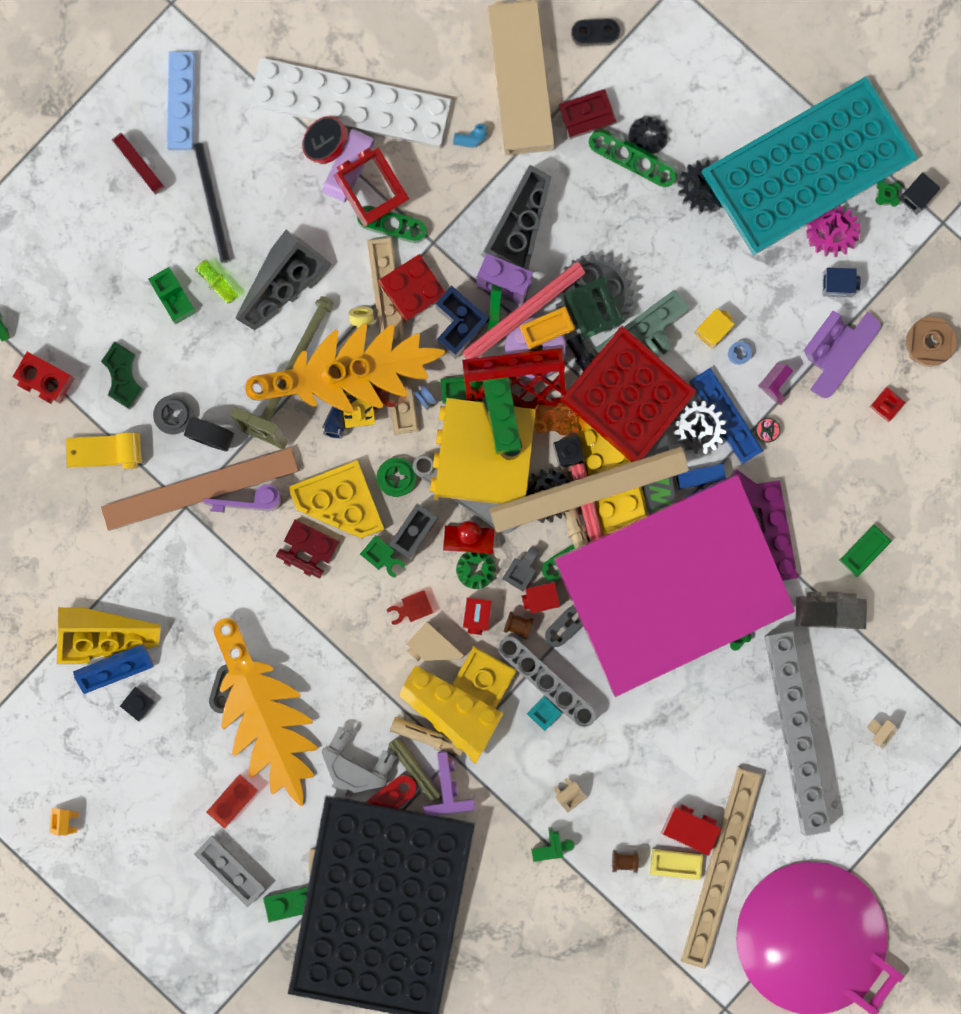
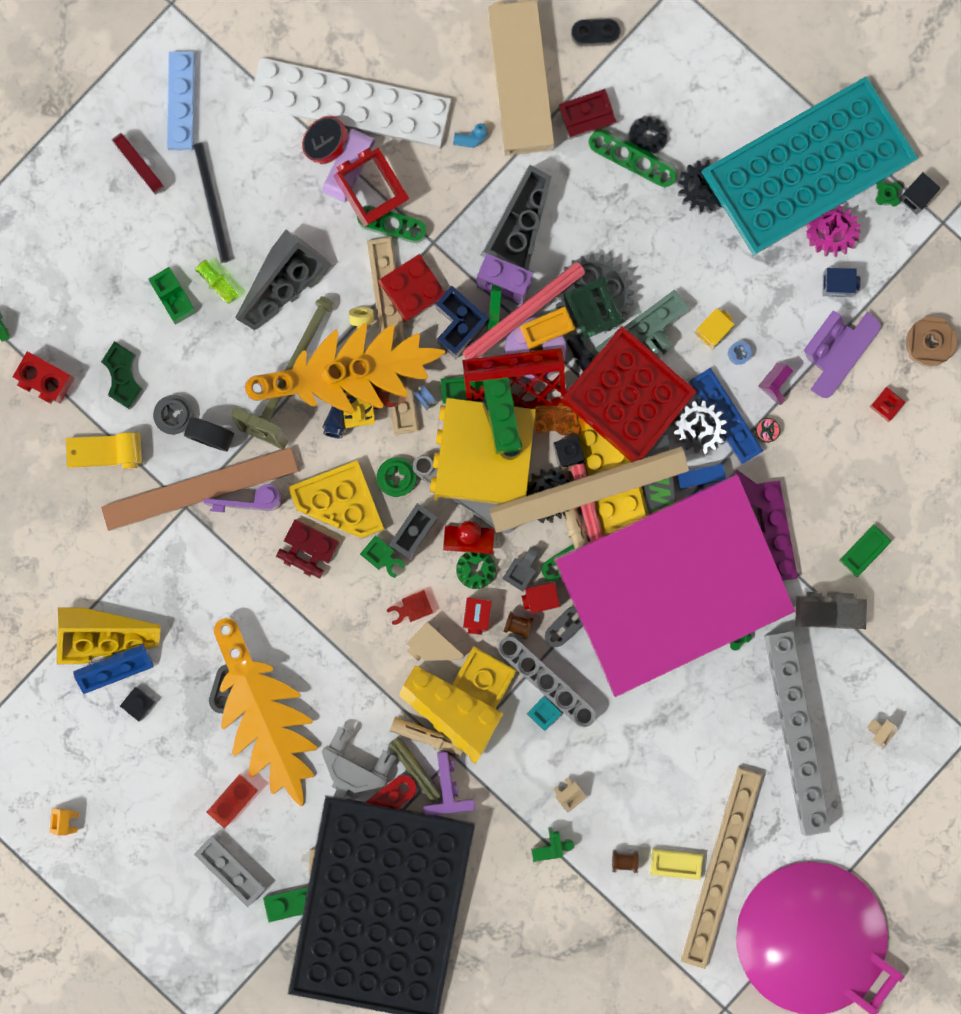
(690, 829): red brick -> none

